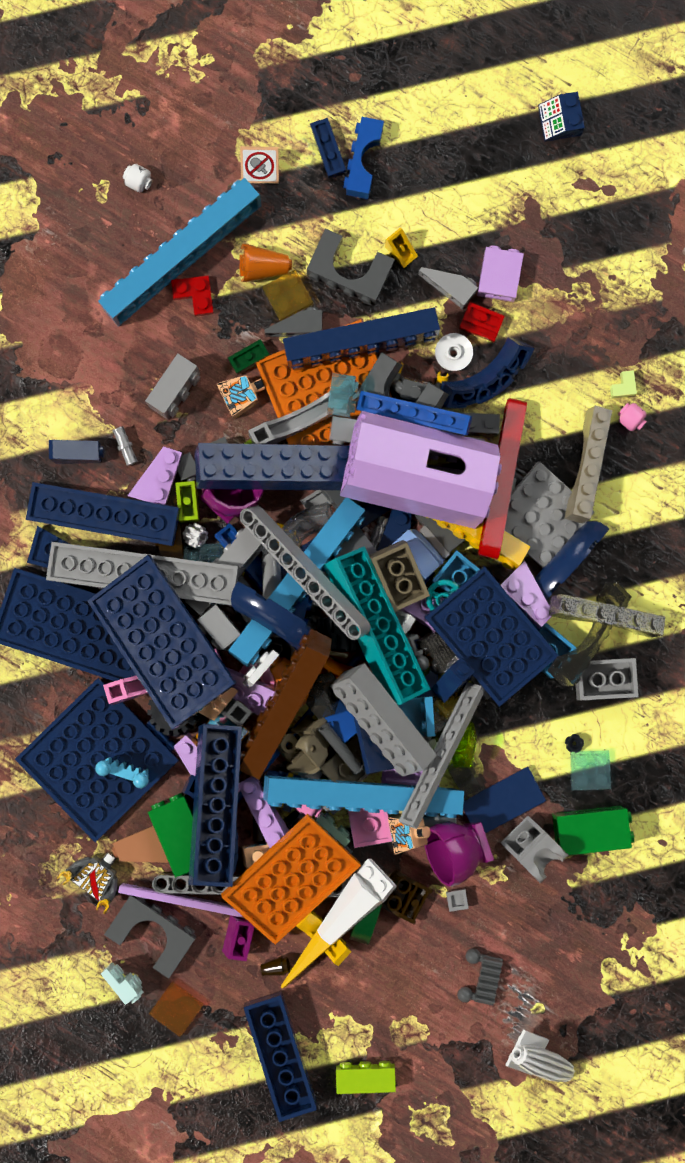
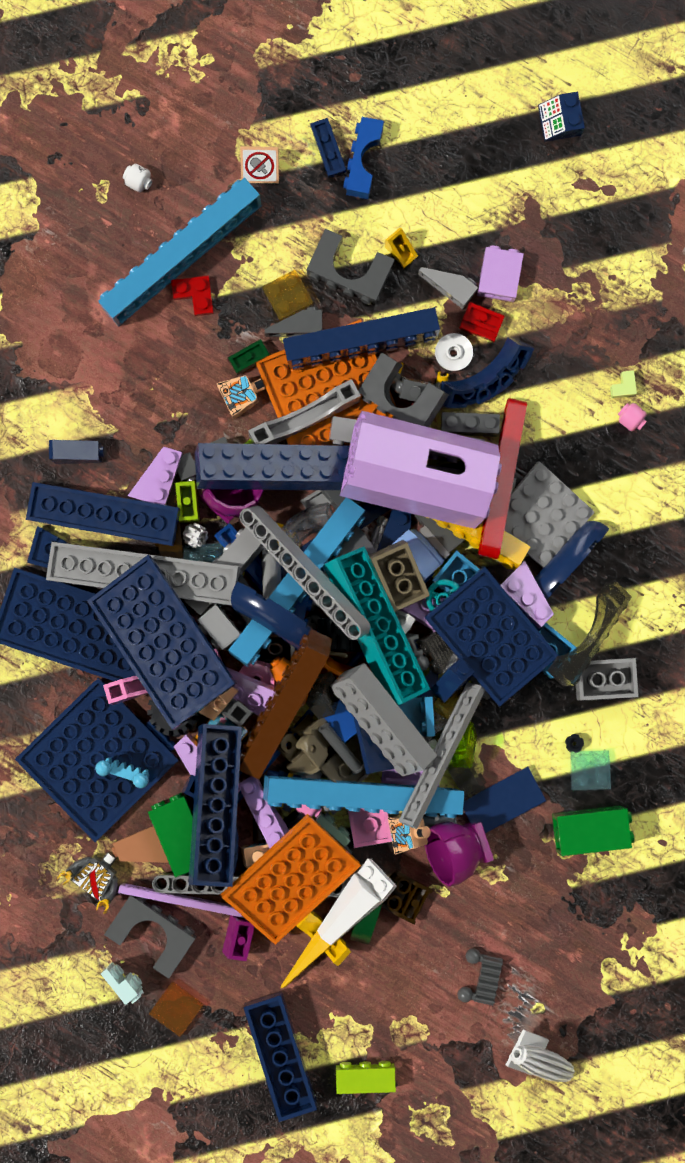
(125, 446): light grey pin -> none
(173, 387): light grey brick -> none
(262, 263): orange cone -> none
(264, 662): white plate -> none
(276, 967): dark brown cone -> none
(341, 395): clear light blue brick -> none
(414, 413): blue plate -> none
(457, 900): light grey plate -> none
(533, 848): light grey brick -> none
(584, 491): dark tan arch -> none
(586, 610): clear smoke arch -> none

